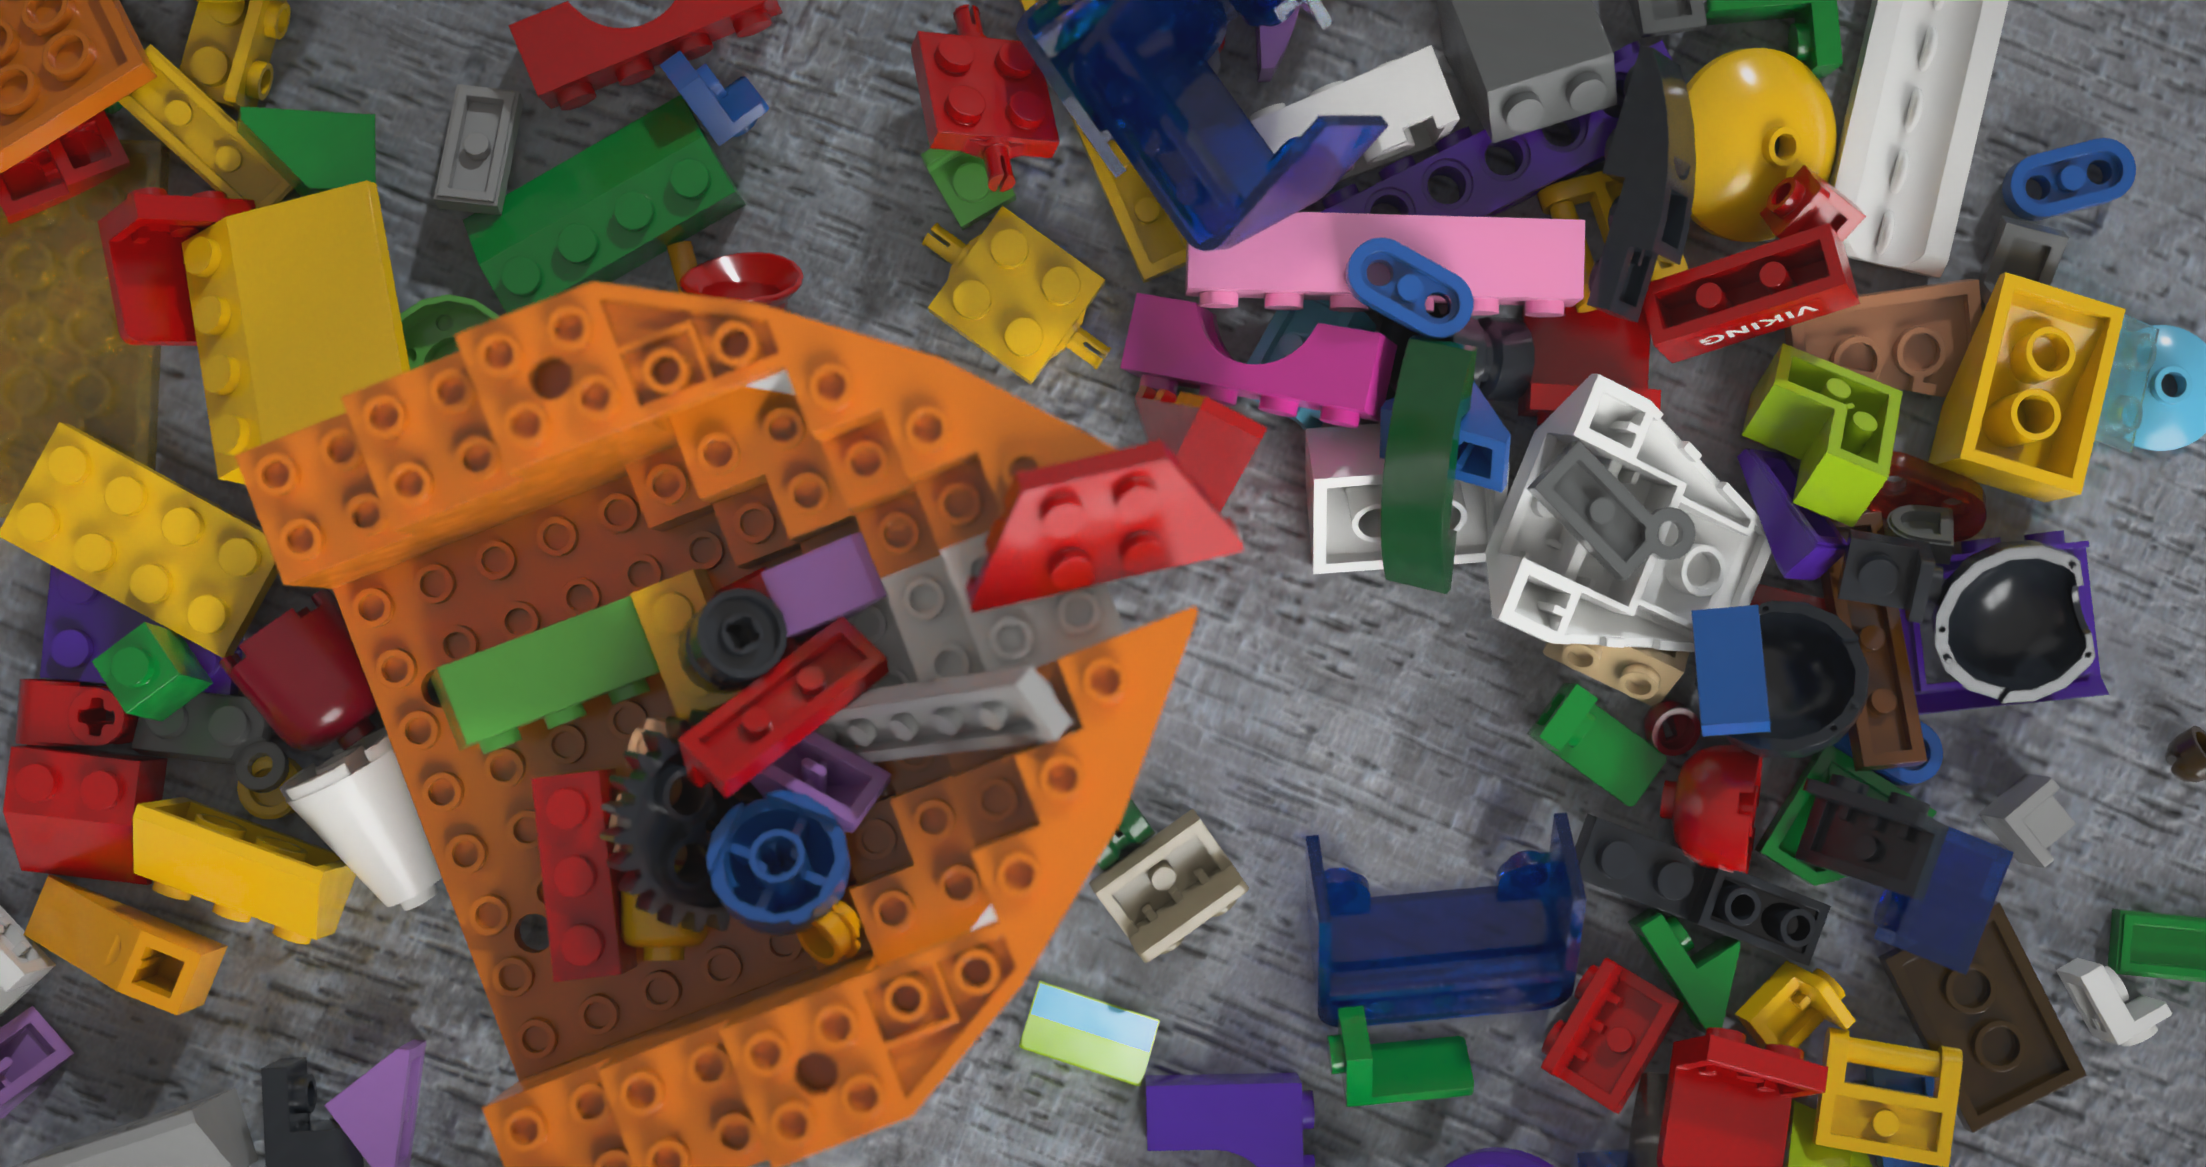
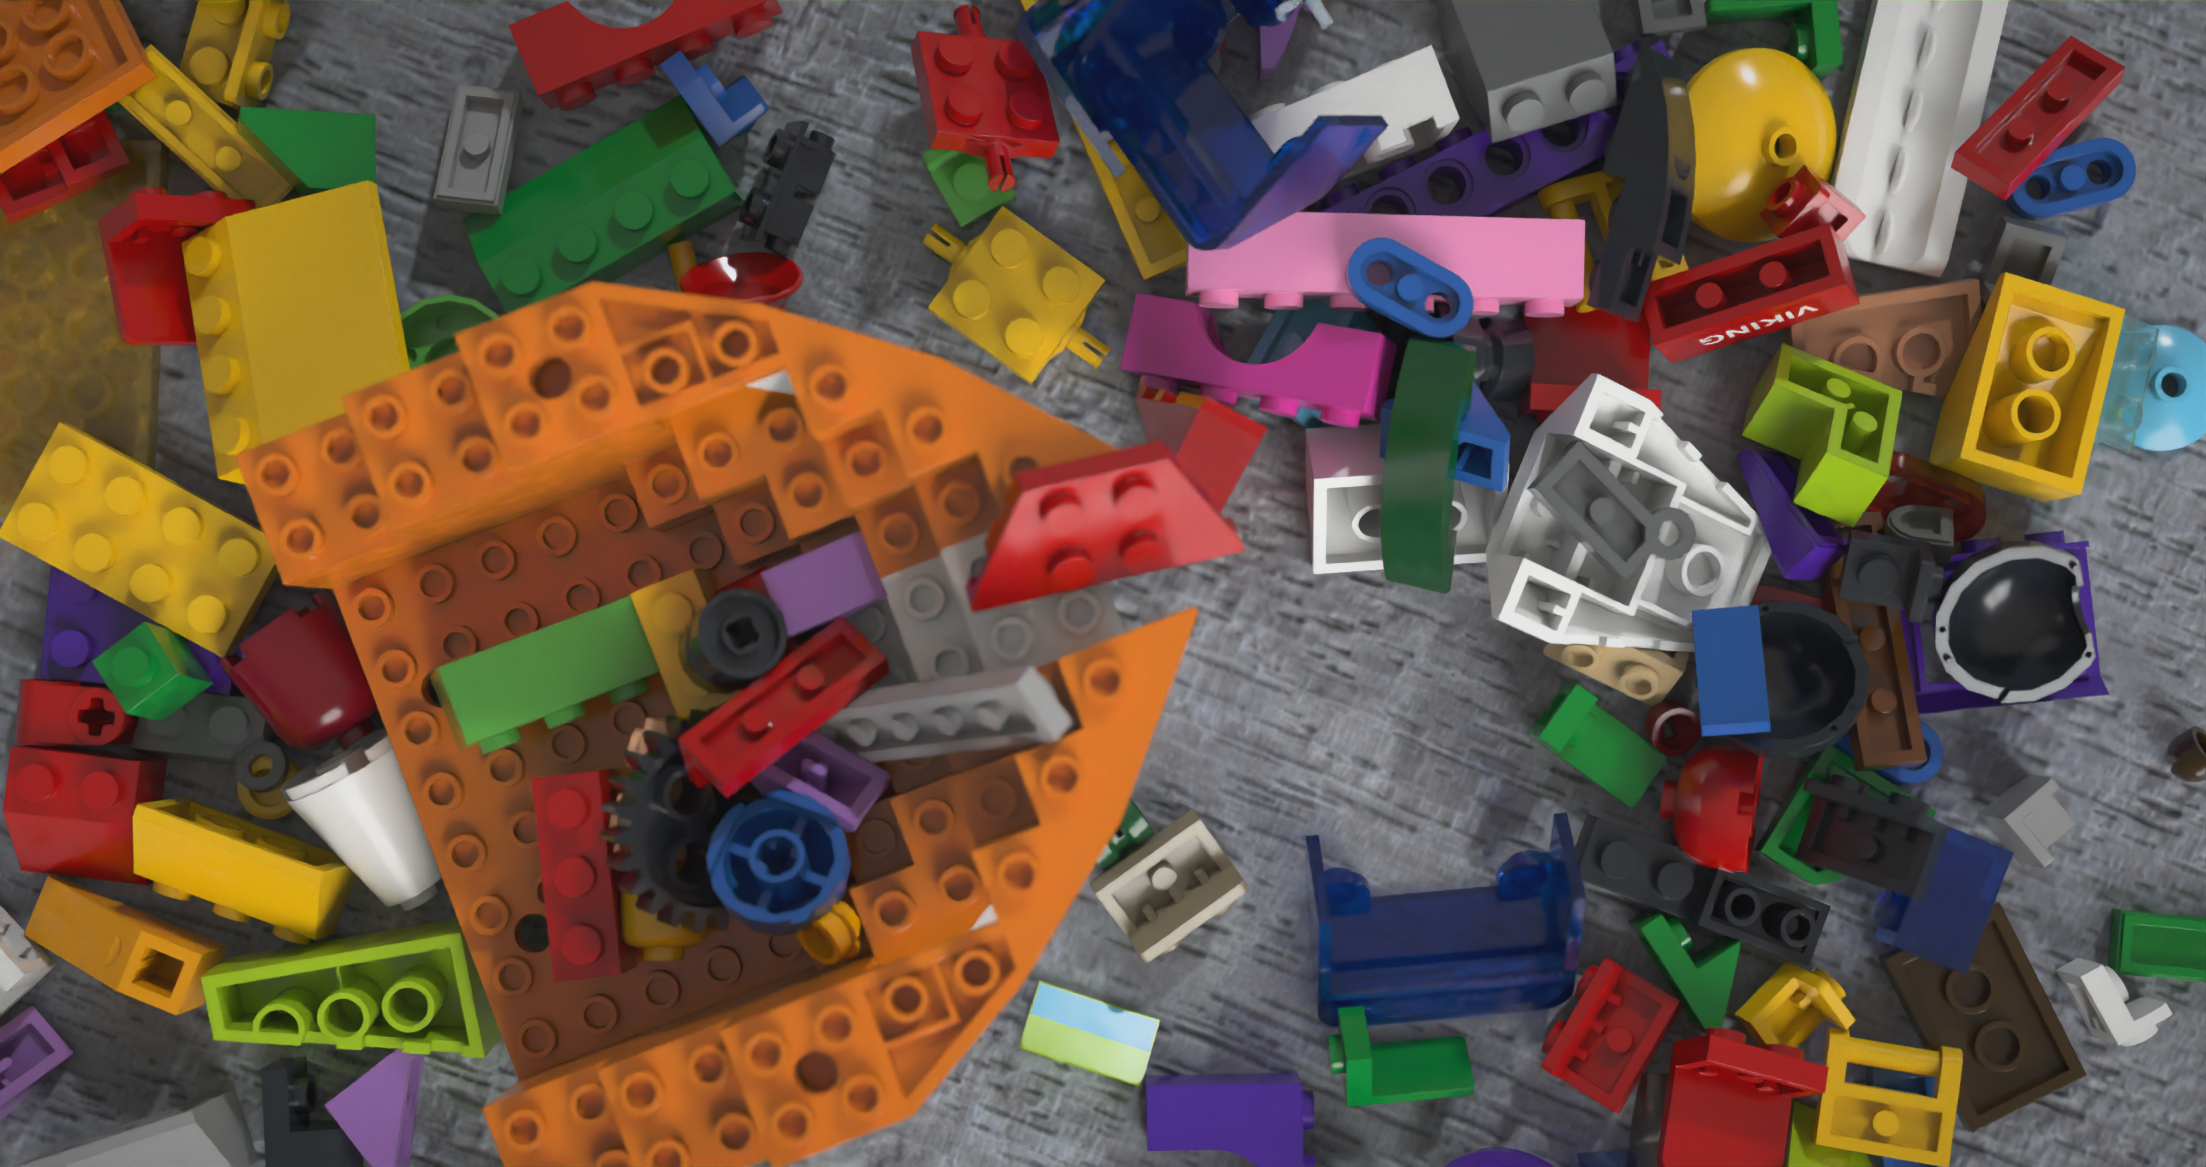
(373, 989): none -> lime wedge
(791, 163): none -> black hinge
(2037, 117): none -> red plate

